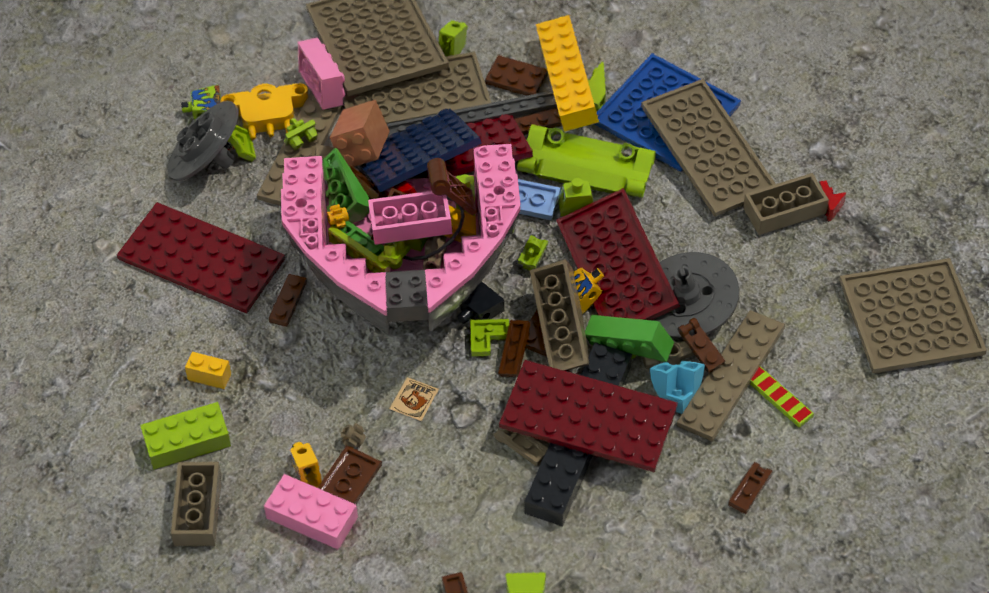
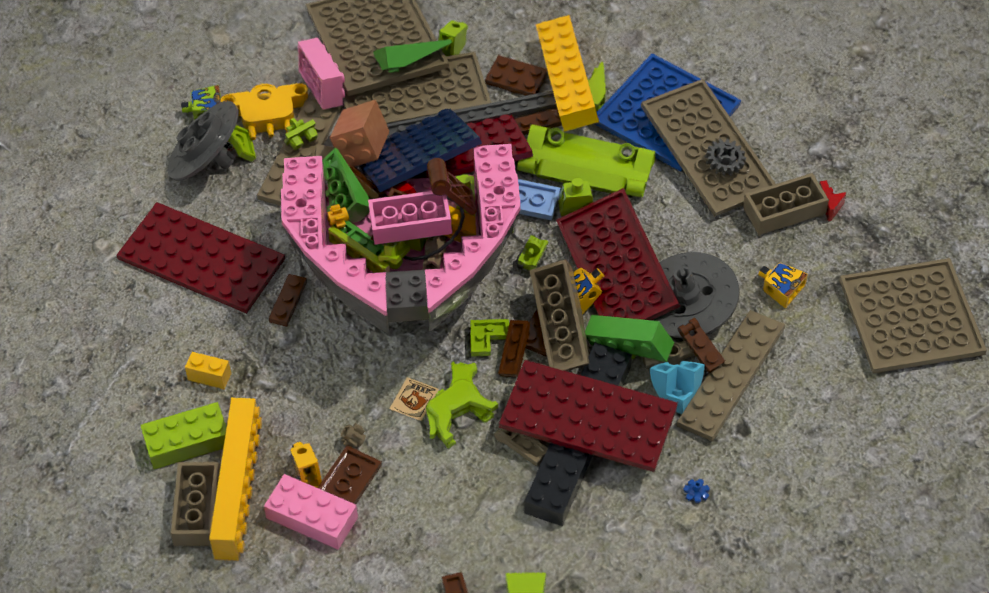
(235, 479): none -> yellow brick
(399, 56): none -> bright green wedge
(455, 401): none -> lime animal
(481, 305): black torso -> none
(696, 490): none -> blue plant
(725, 157): none -> dark grey gear
(750, 488): reddish brown plate -> none
(781, 398): tile -> none
(783, 283): none -> torso

